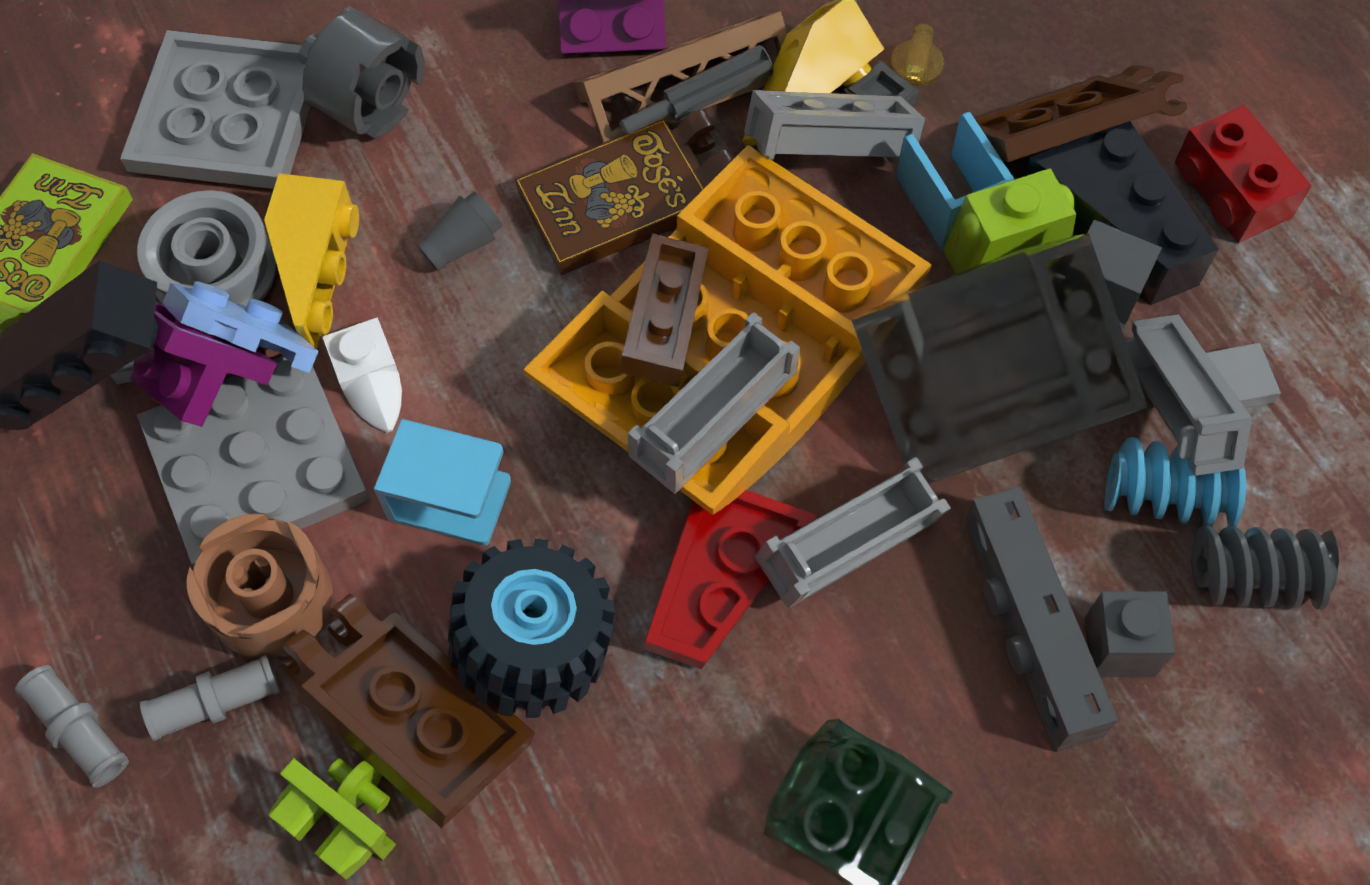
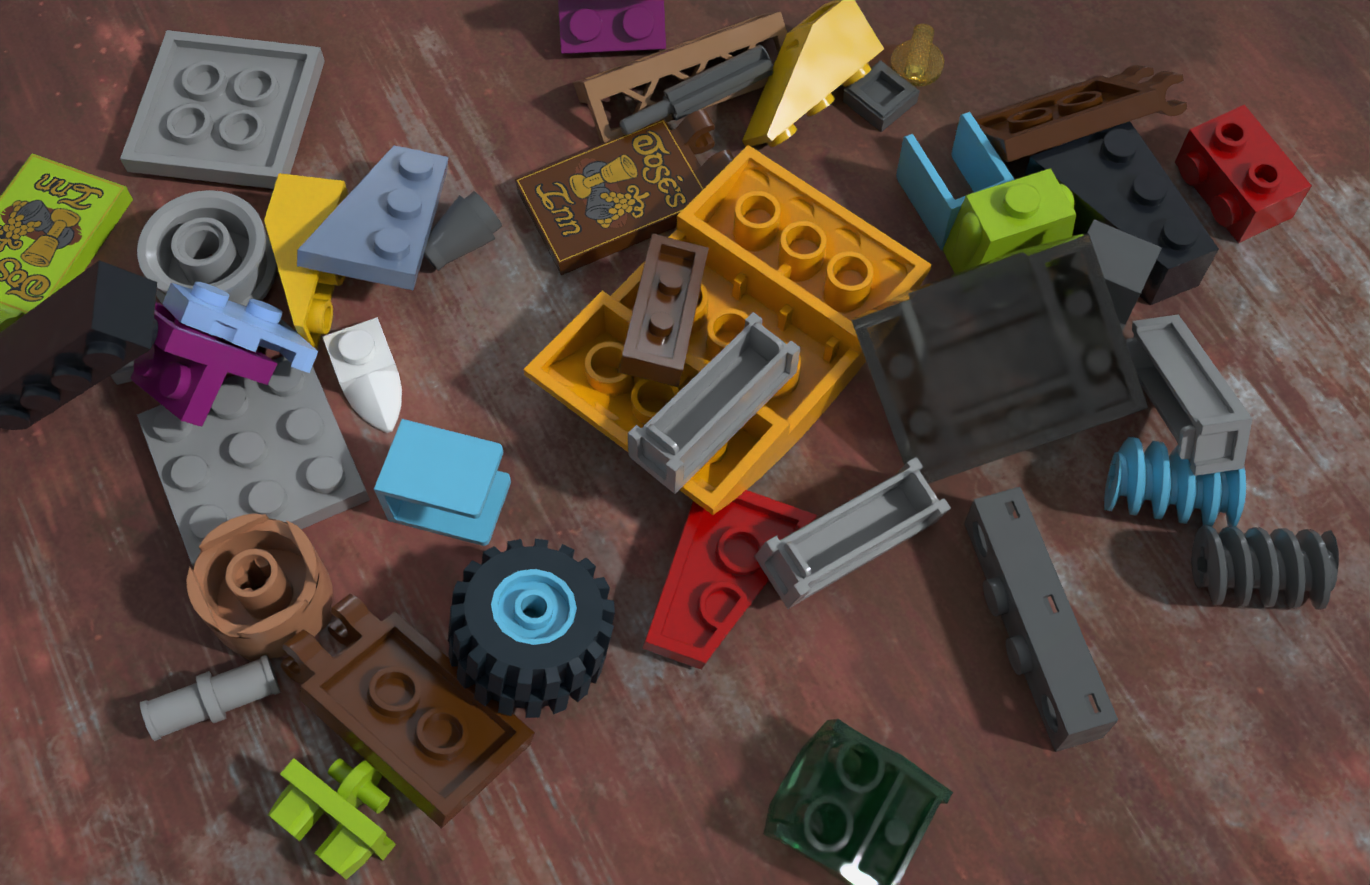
(71, 725): light grey pin -> none
(360, 72): dark grey brick -> none
(382, 222): none -> sand blue wing
(831, 124): light grey container -> none
(1130, 633): dark grey brick -> none
(1247, 374): light grey tile -> none

